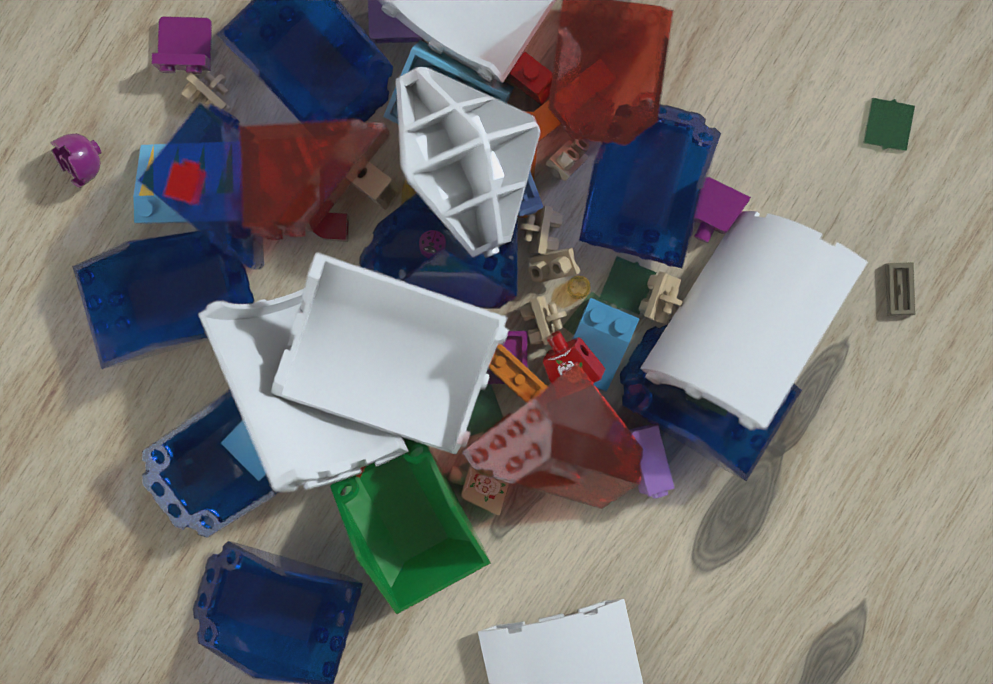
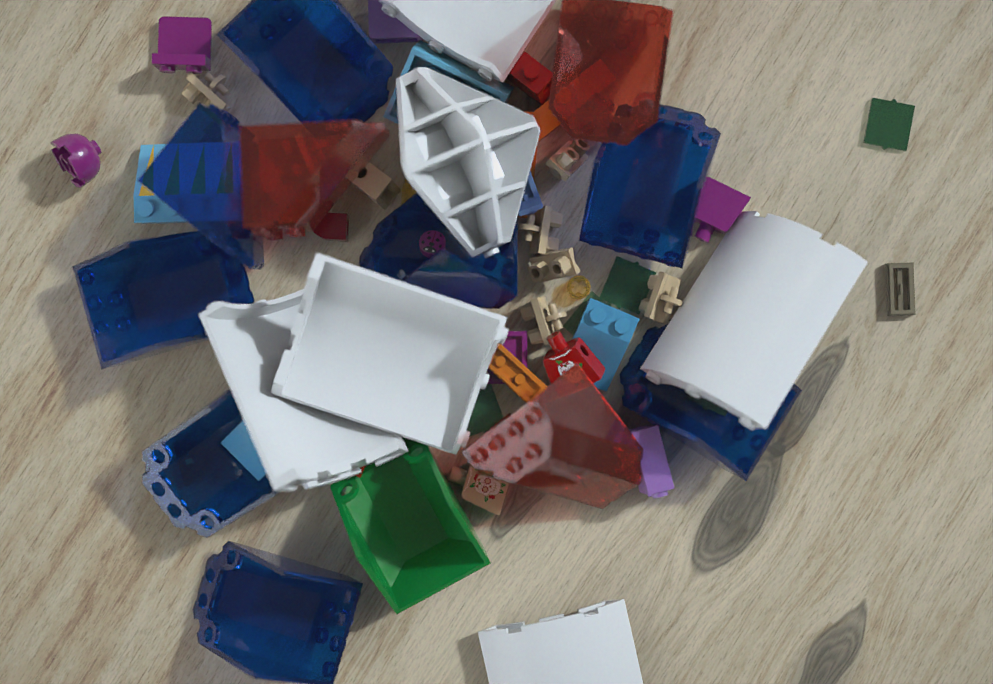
(185, 182): red brick -> none

